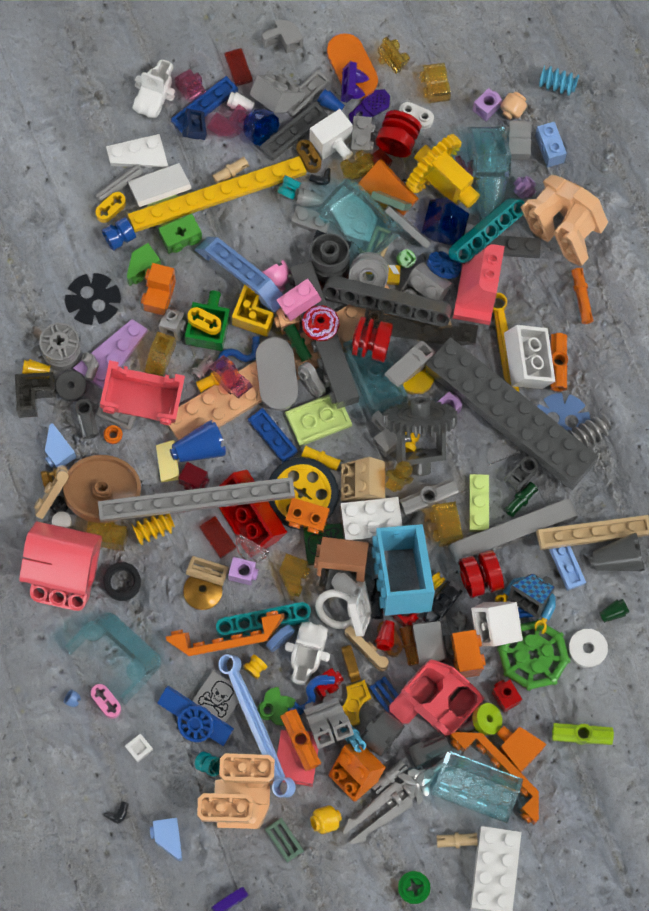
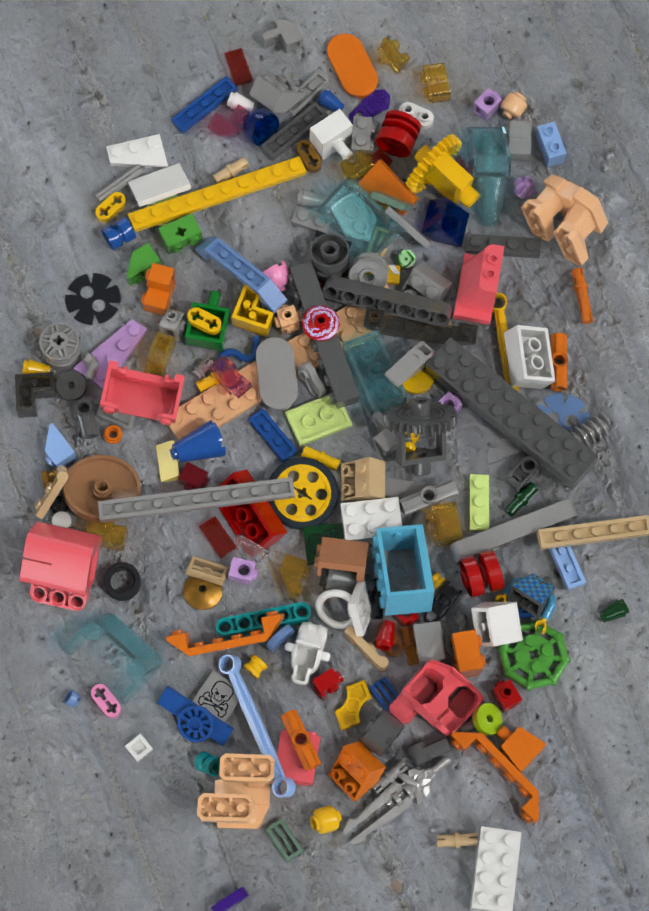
(121, 813): black animal -> none
(153, 527): yellow piece -> none
(154, 89): white piece -> none
(167, 836): light blue slope -> none
(190, 85): clear pink brick -> none
(194, 125): dark blue slope -> none
(277, 704): bright green plate -> none
(291, 183): teal wheel -> none
(297, 342): dark green pin -> none
(299, 299): bright pink brick -> none
(307, 515): orange brick -> none
(316, 681): blue animal -> none
(321, 180): black animal -> none
(327, 715): light grey hips -> none
(344, 584): light grey cone -> none
(350, 77): dark purple tile -> none
(350, 663): pearl gold beam -> none
(355, 740): medium azure axle -> none
(372, 339): red wheel -> none
(399, 476): clear yellow hips -> none
(419, 879): green gear -> none
(444, 265): blue wheel -> none
(477, 786): clear light blue brick -> none
(478, 232): teal beam -> none
(558, 80): medium azure piece -> none
(569, 733): lime piece -> none
(591, 637): white tile -> none
(619, 555): dark grey cone -> none

